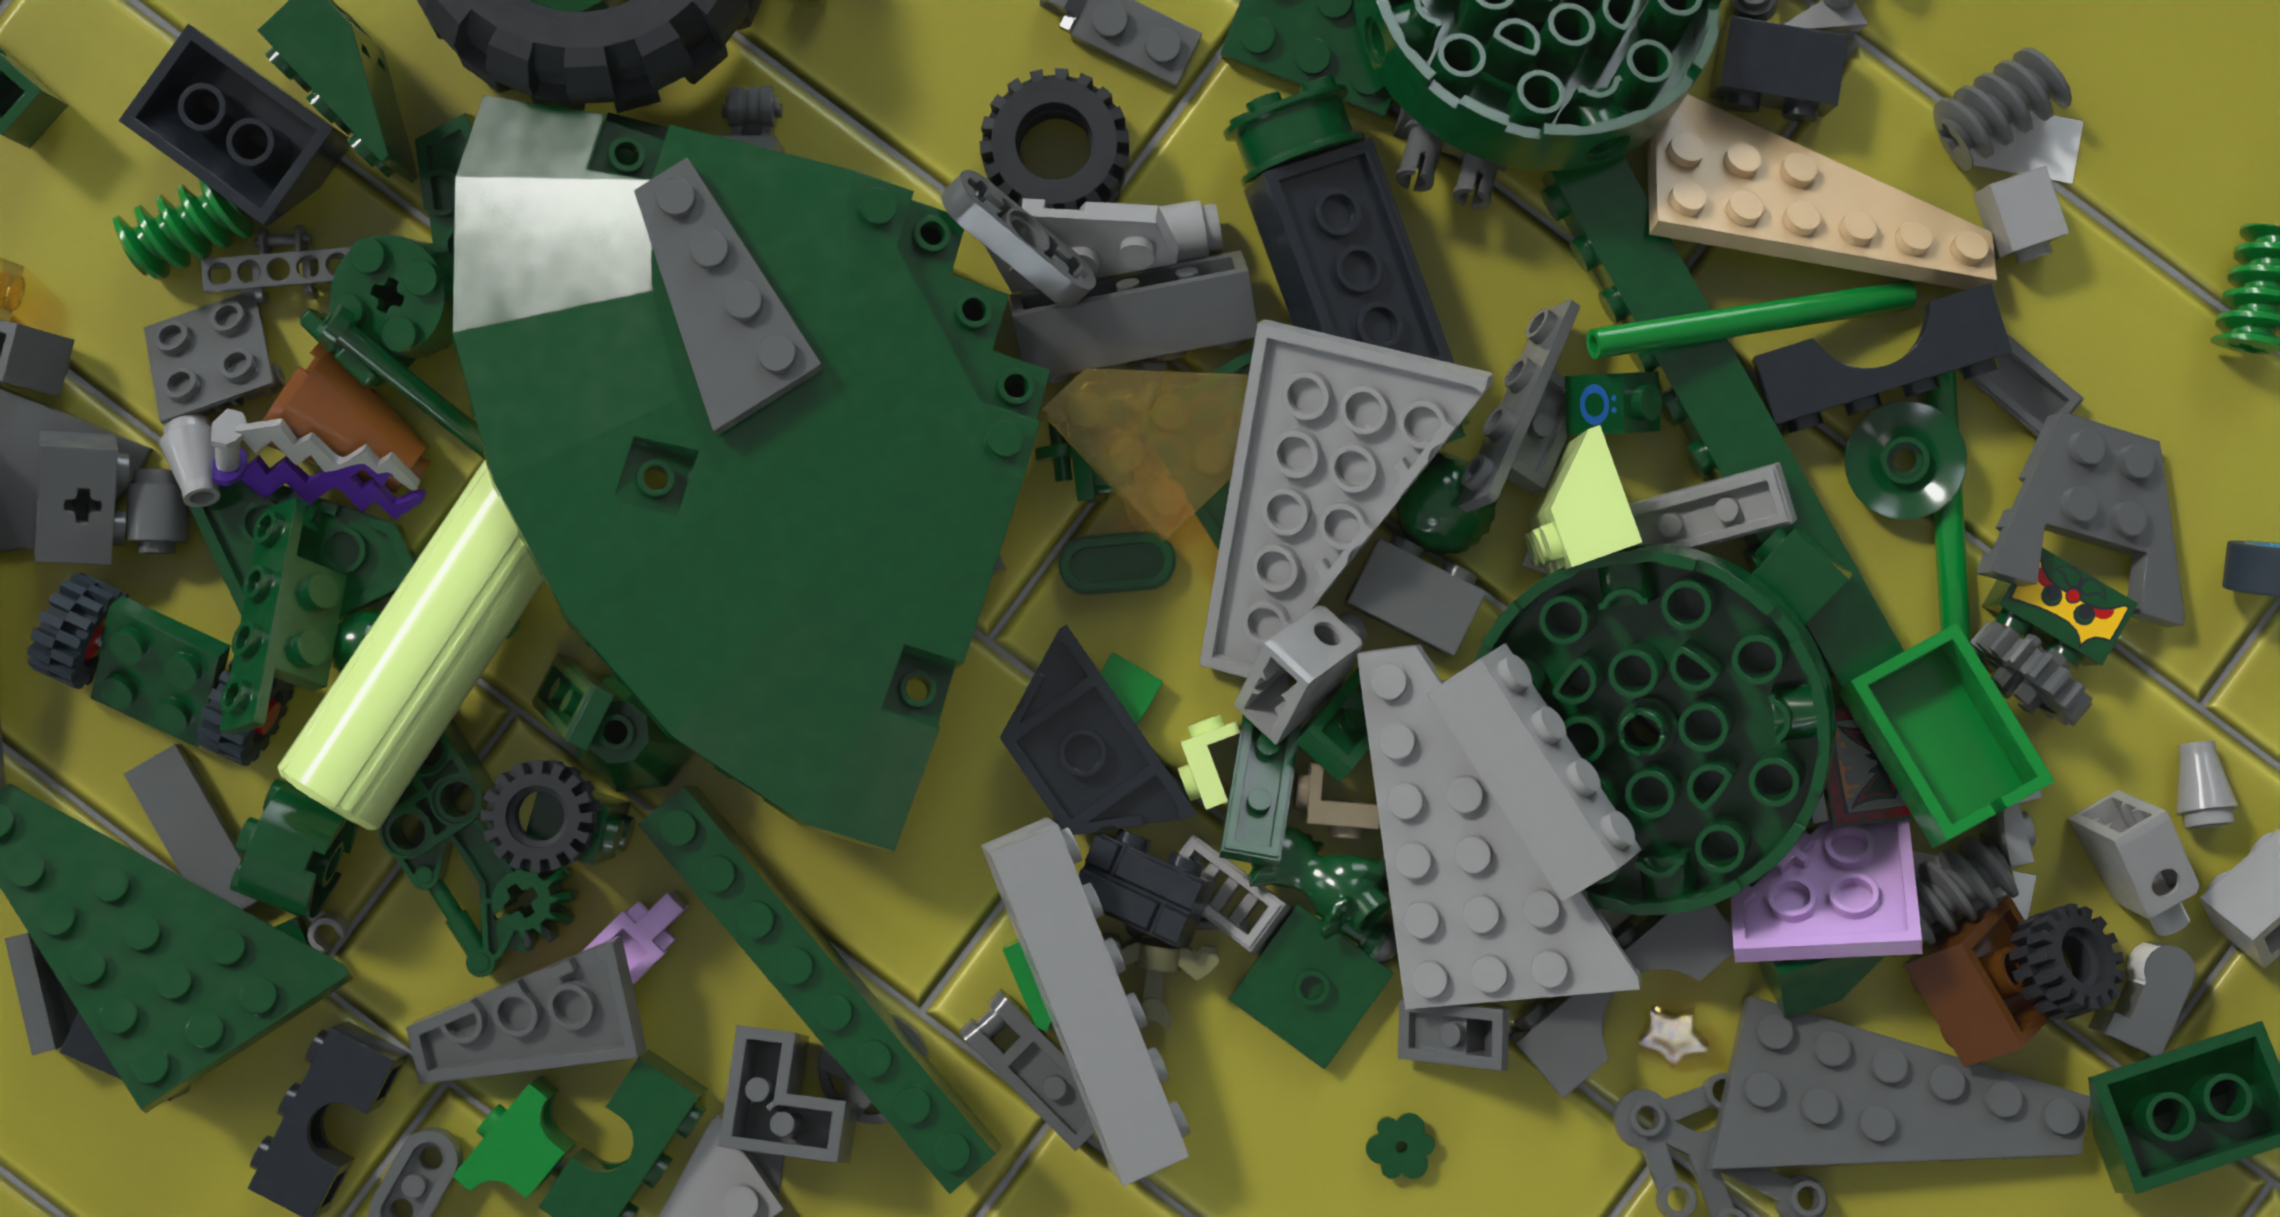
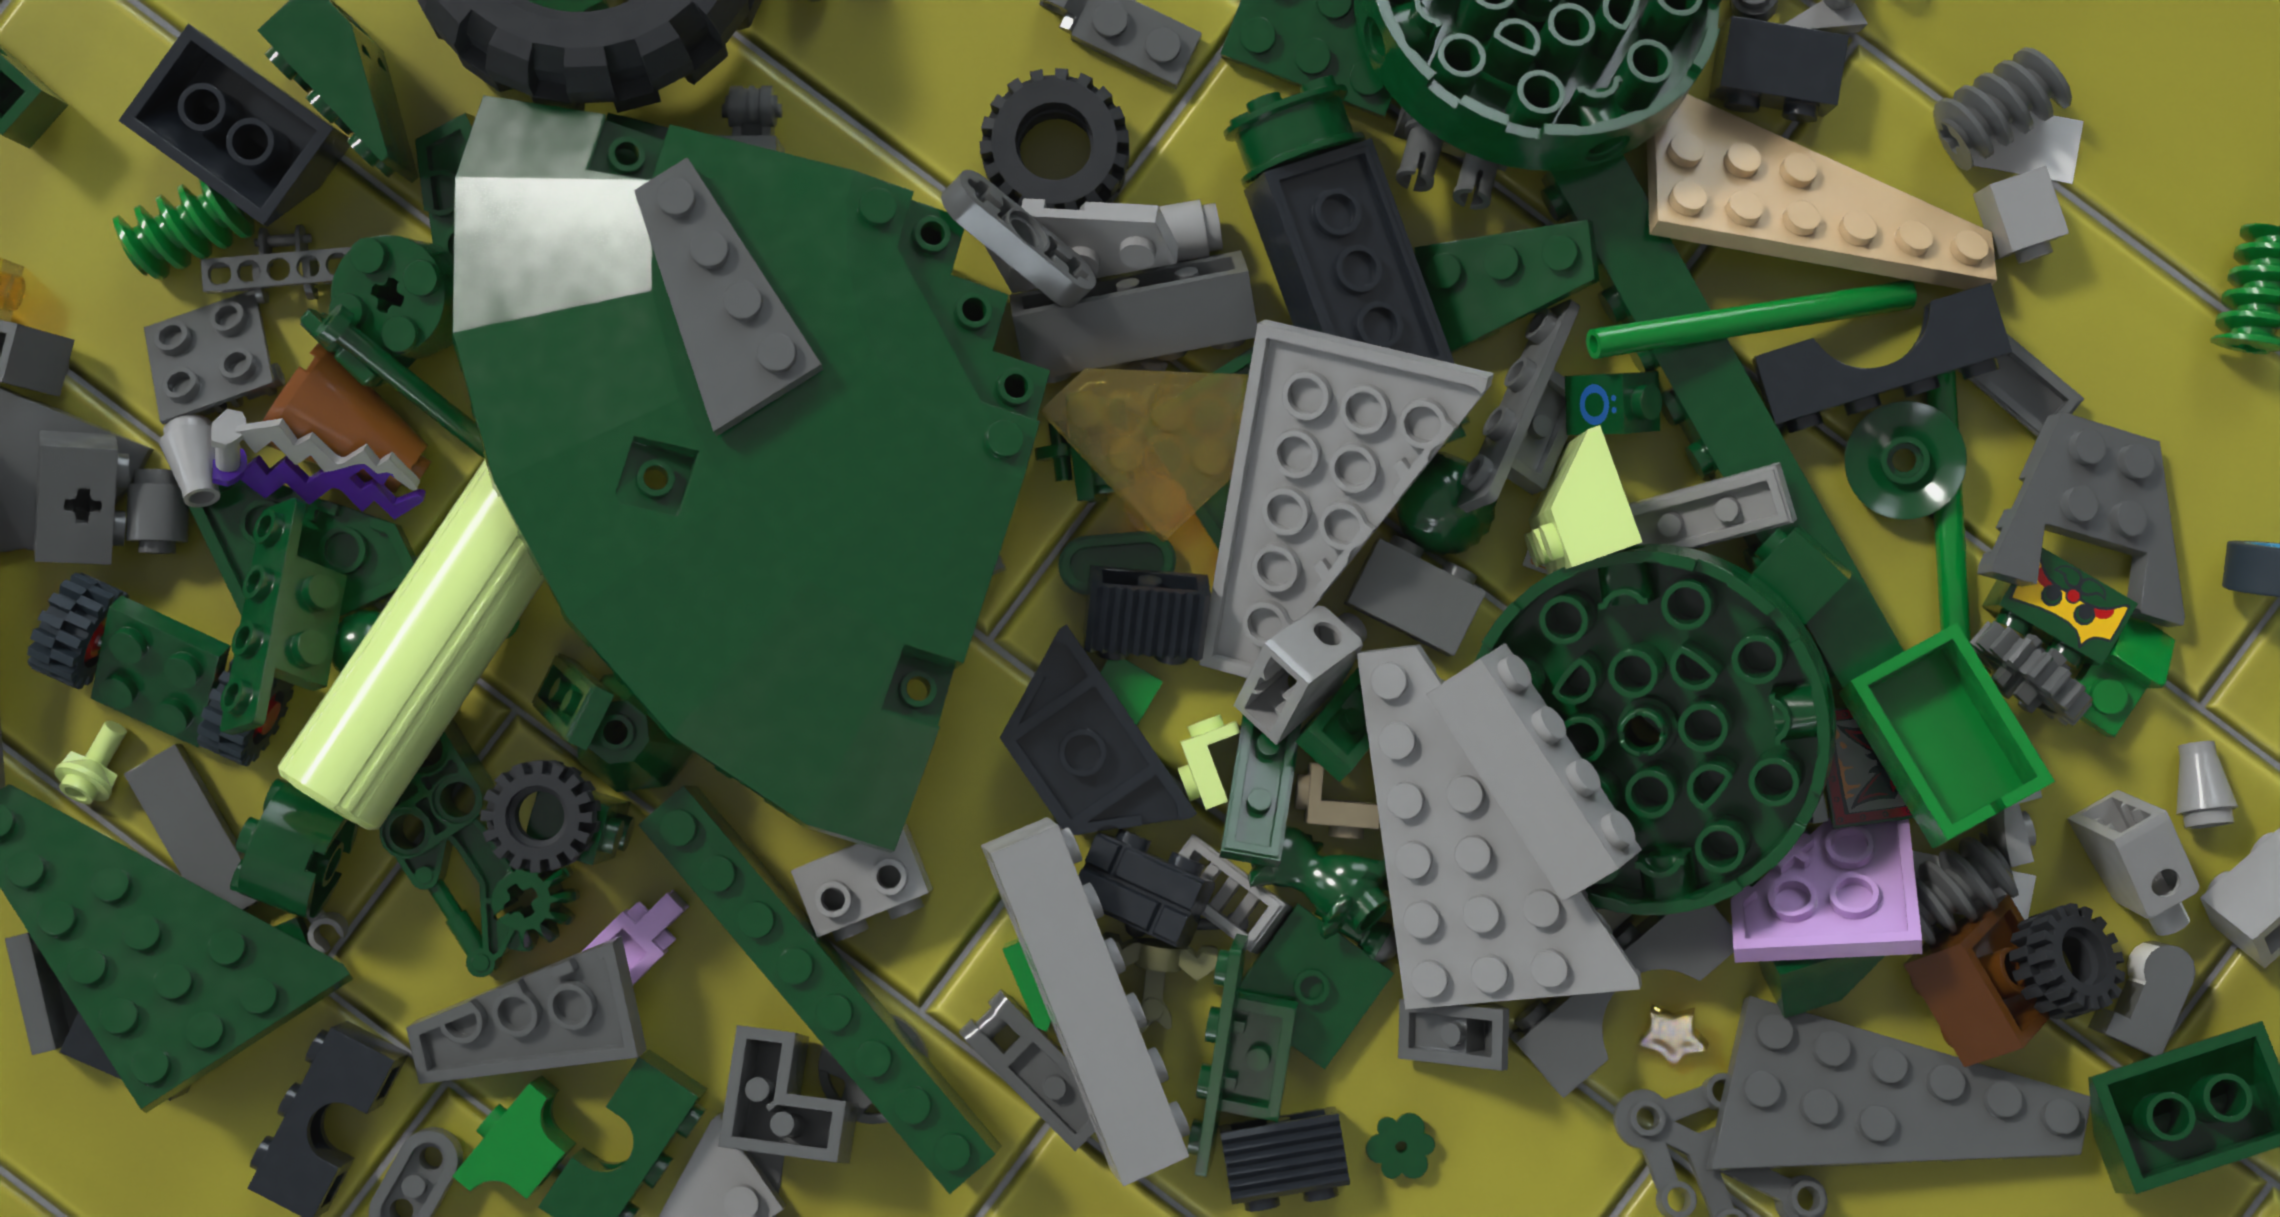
(87, 776): none -> yellowish green plate
(860, 883): none -> light grey brick
(1146, 614): none -> black brick
(1249, 1055): none -> dark green bracket
(1285, 1158): none -> black brick
(1505, 276): none -> dark green wing
(2134, 664): none -> green slope

